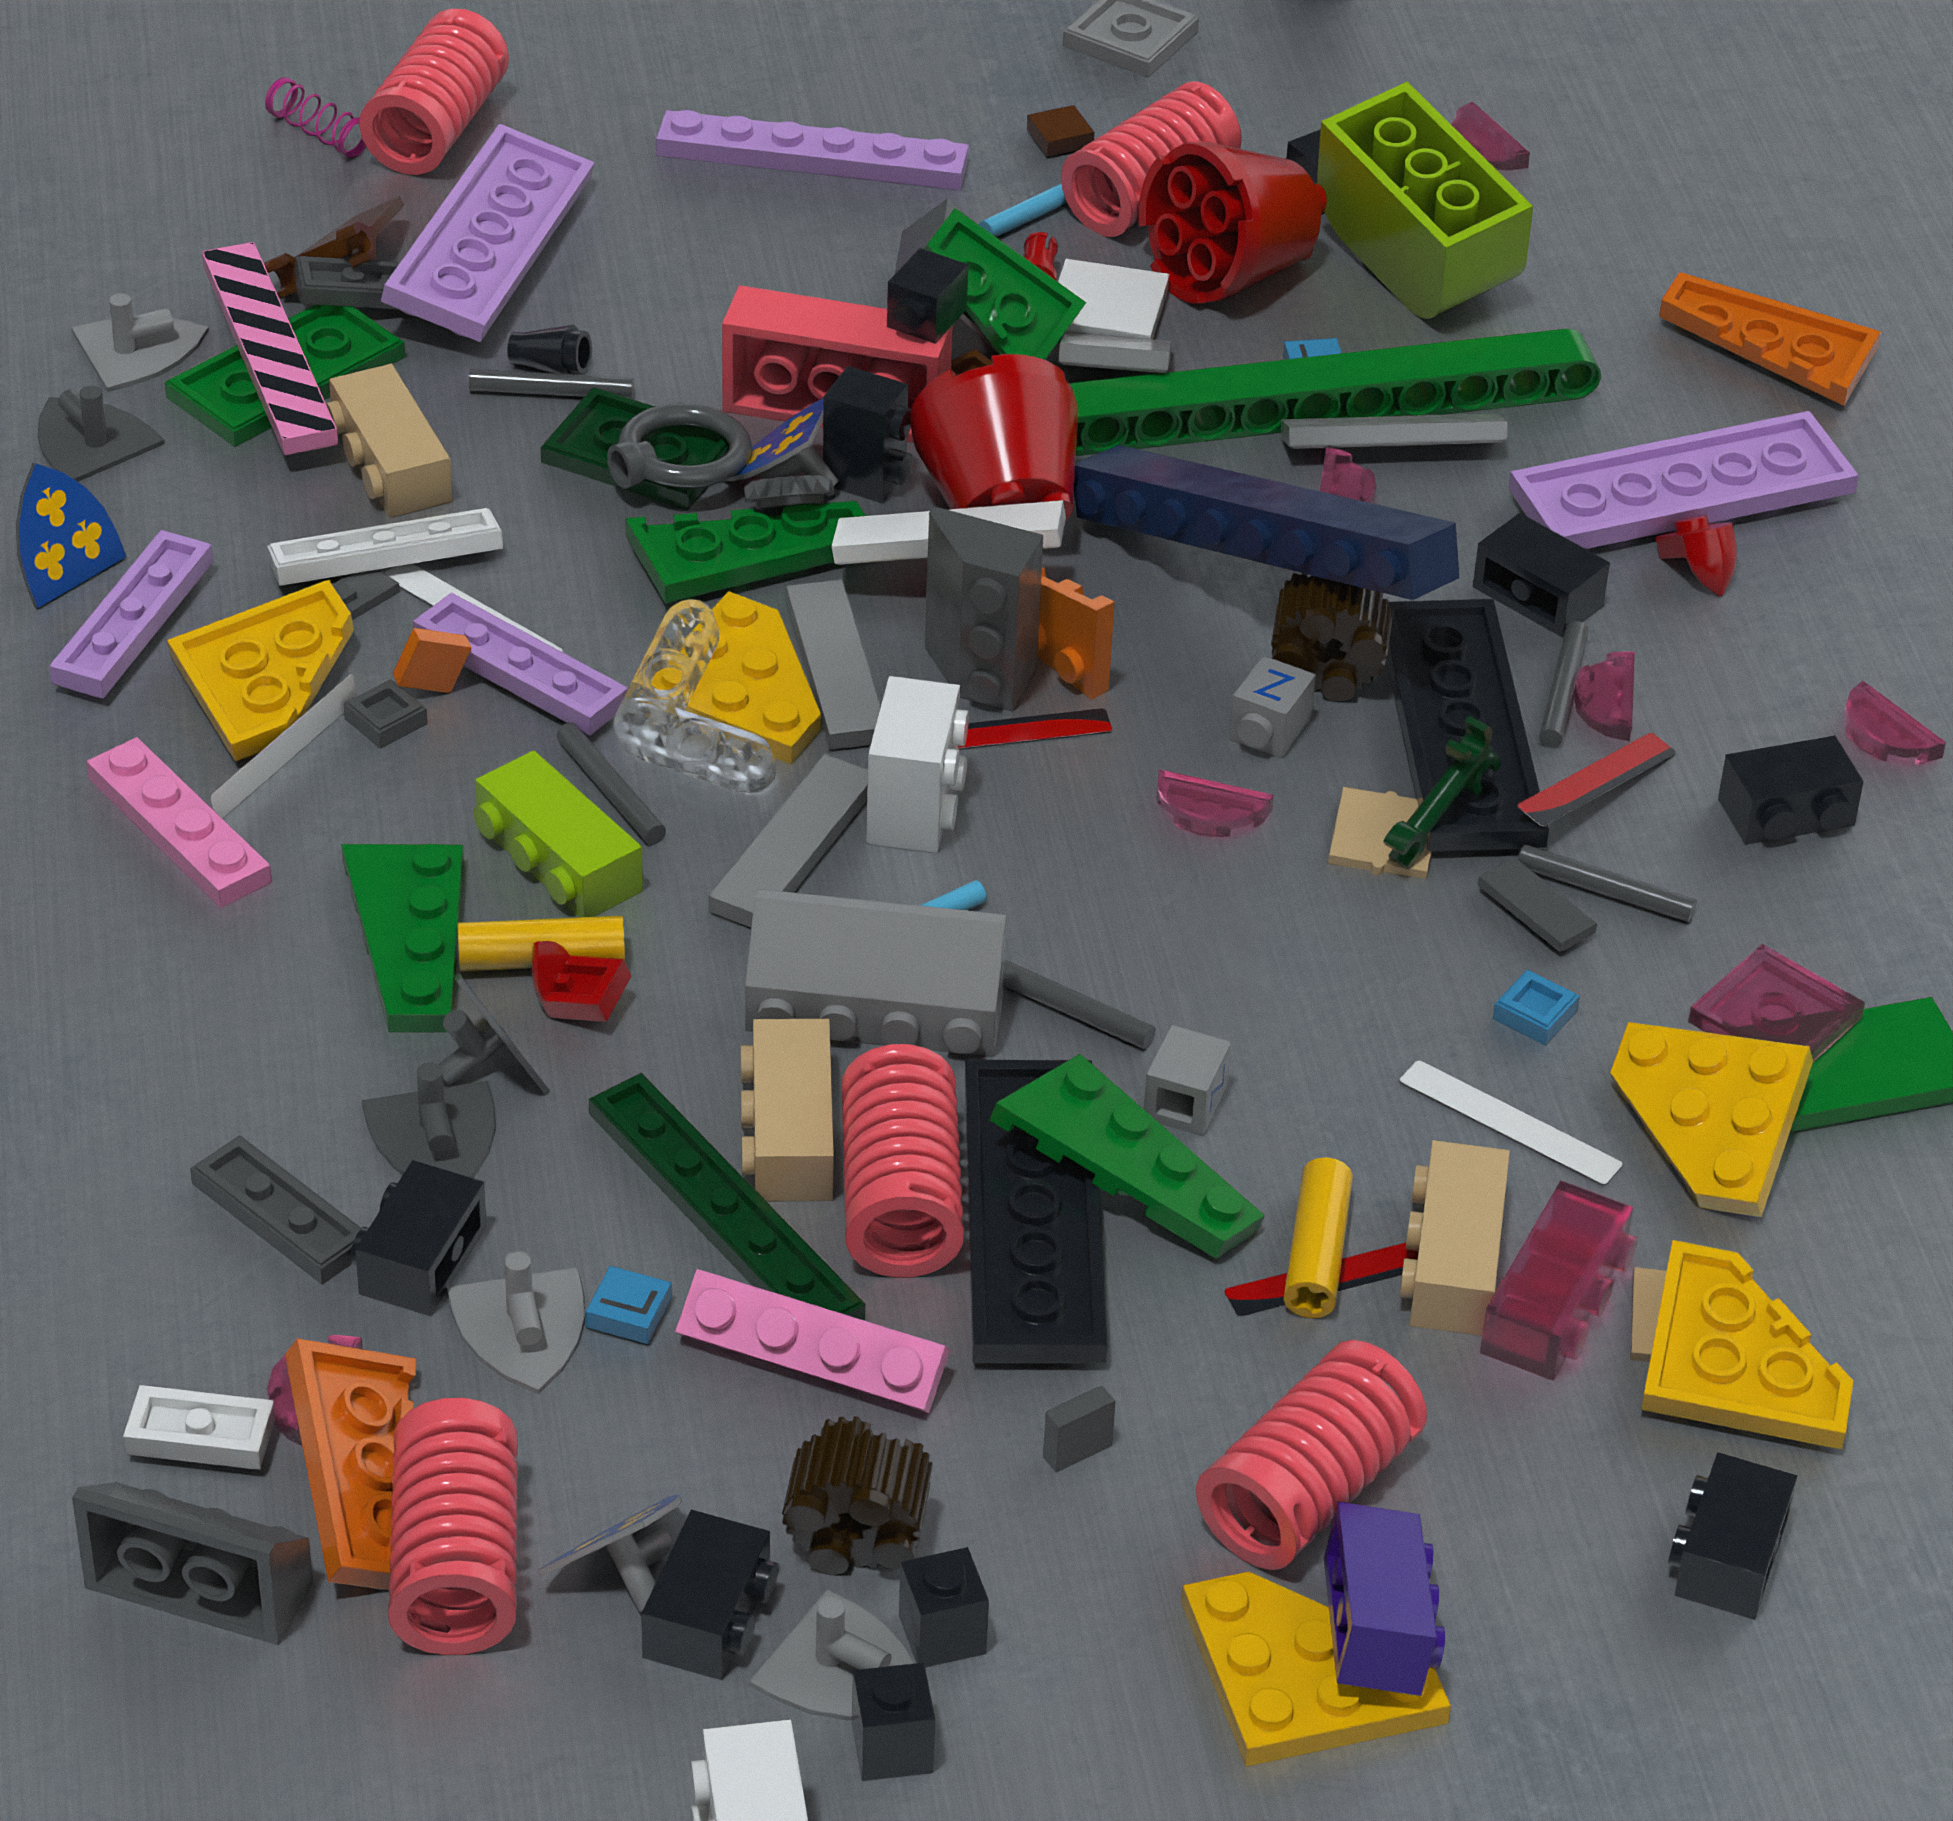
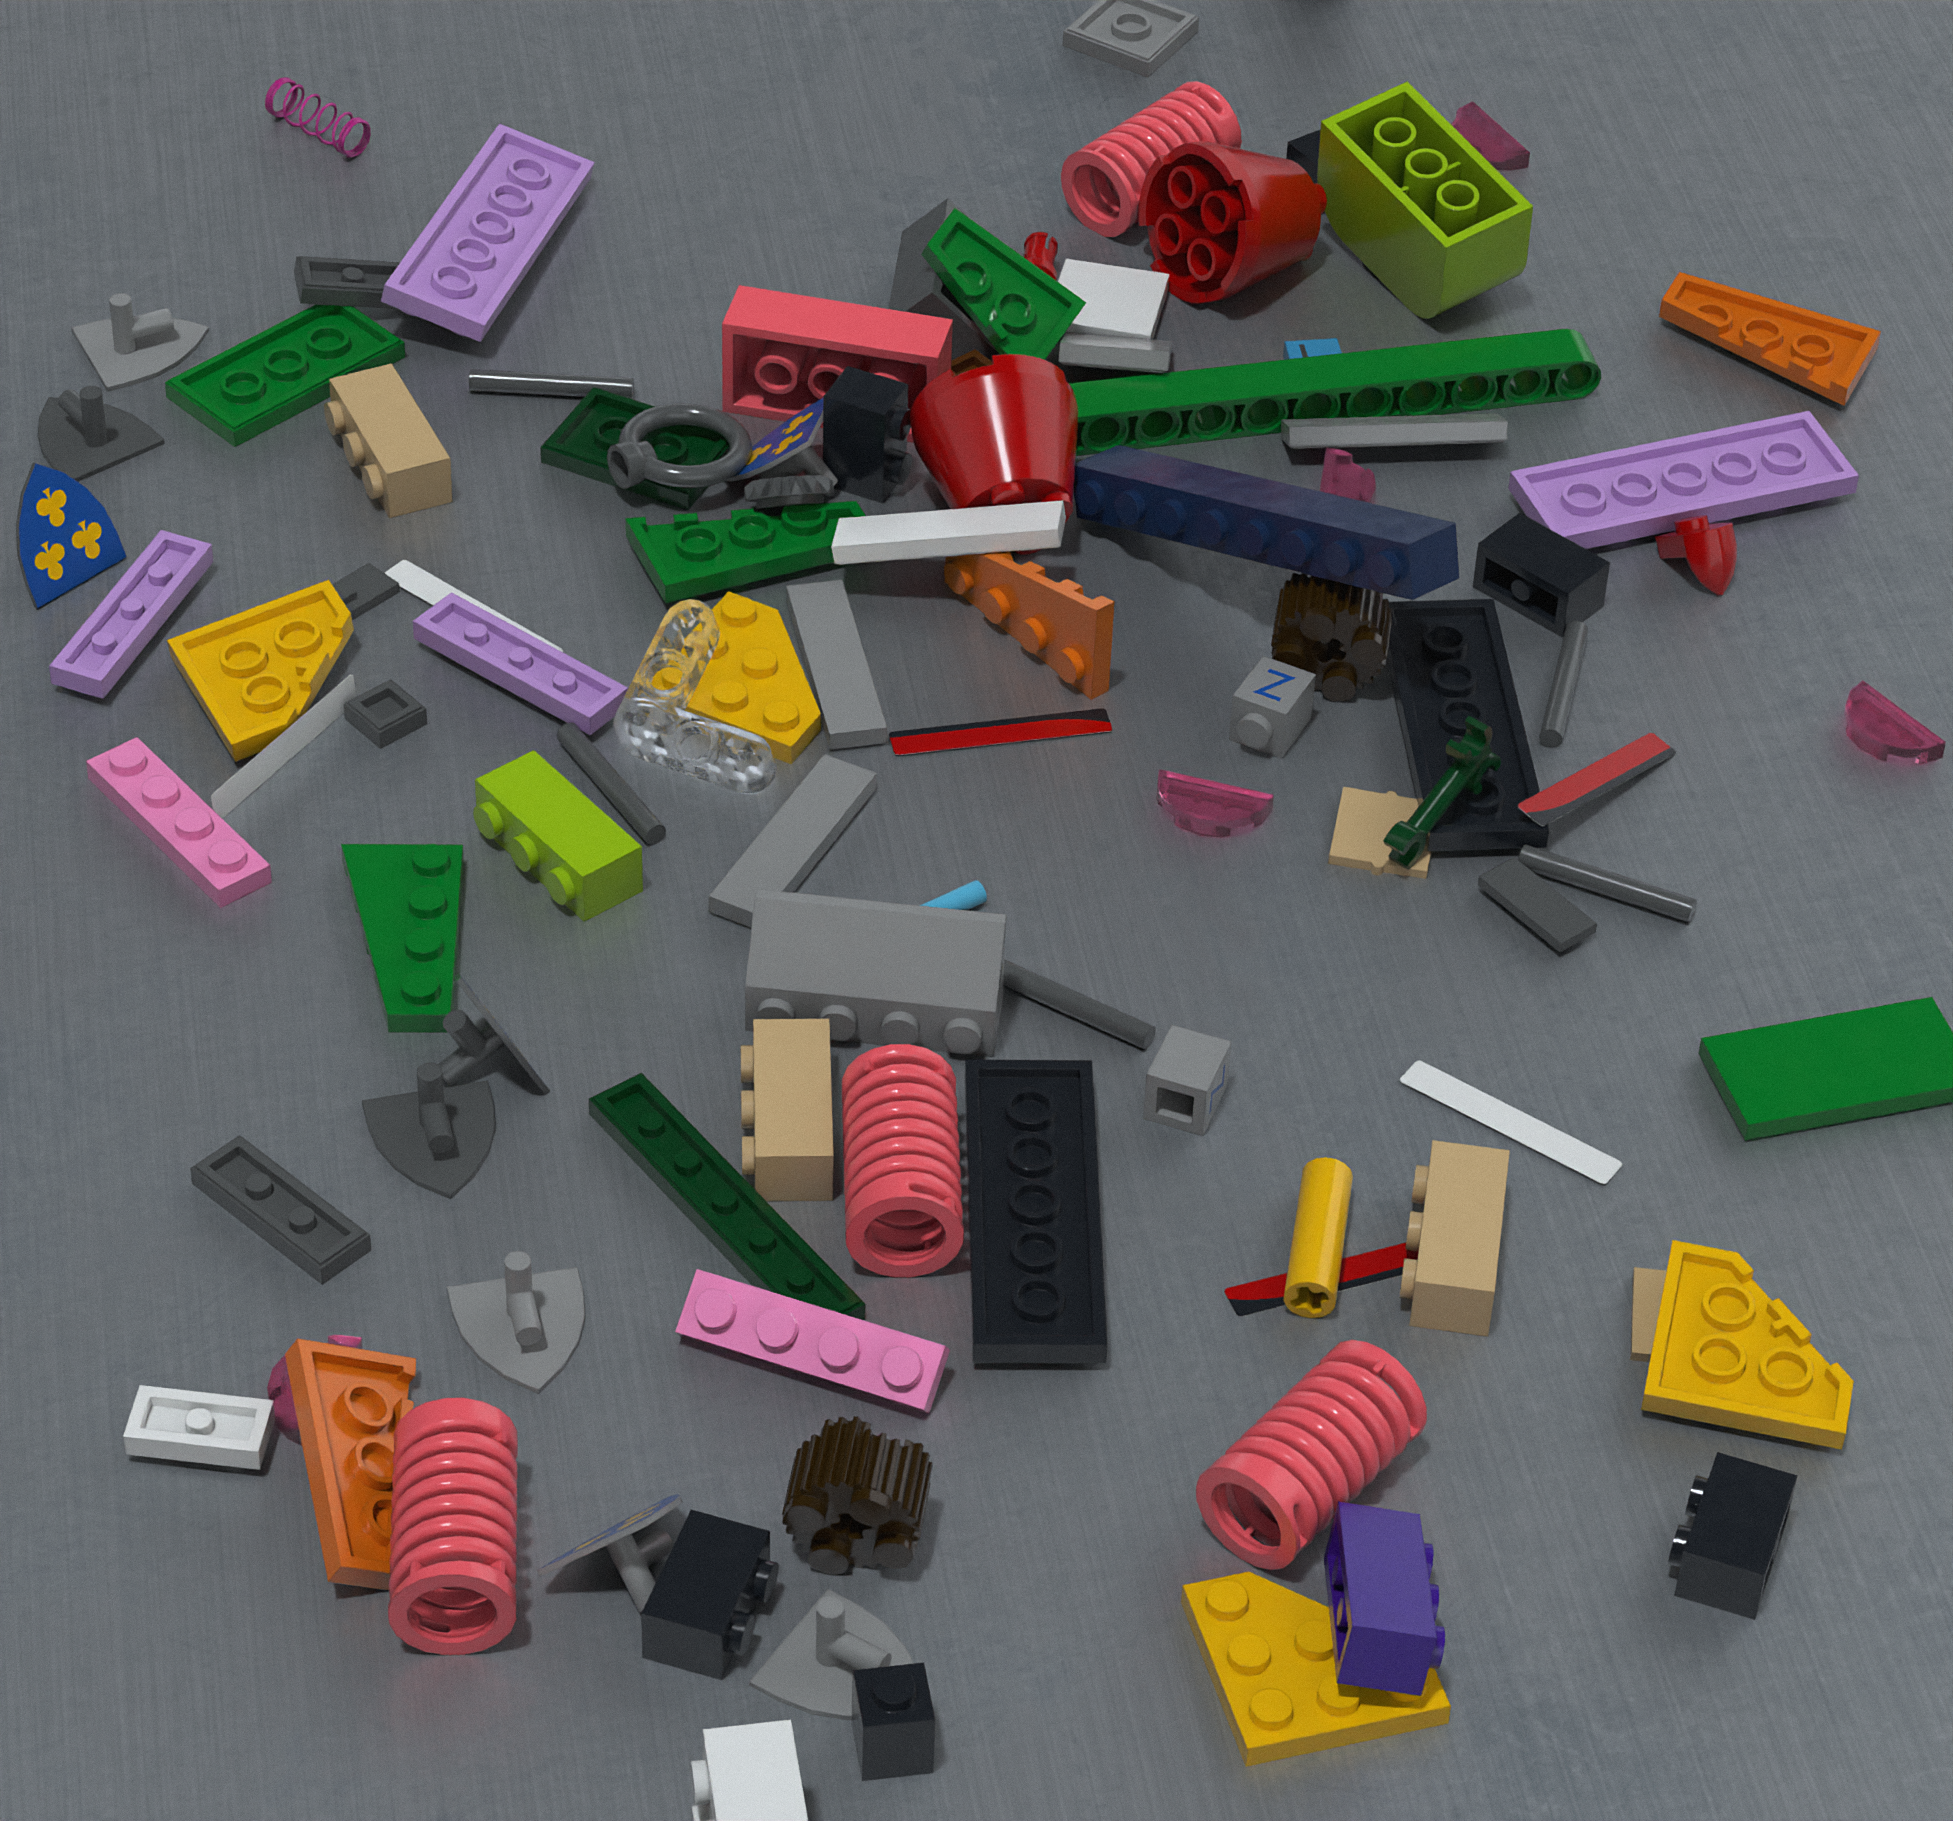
(191, 1560): dark grey slope -> none
(269, 349): bright pink tile -> none
(354, 236): reddish brown flag -> none
(384, 546): white tile -> none
(419, 1237): black brick -> none
(431, 660): orange tile -> none
(434, 91): coral piece -> none
(510, 943): yellow piece -> none
(552, 350): black cone -> none
(576, 984): red plate -> none
(628, 1304): dark azure tile -> none
(812, 149): lavender plate -> none
(915, 764): white brick -> none
(927, 295): black brick -> none
(943, 1607): black brick -> none
(983, 605): dark grey slope -> none
(1025, 211): medium azure bar -> none
(1060, 130): reddish brown tile -> none
(1078, 1428): dark grey tile -> none
(1100, 1127): green wing -> none
(1536, 1007): dark azure tile -> none
(1559, 1281): clear pink brick -> none
(1606, 695): clear pink tile -> none
(1714, 1107): yellow plate -> none
(1777, 1002): clear pink tile -> none
(1790, 790): black brick -> none

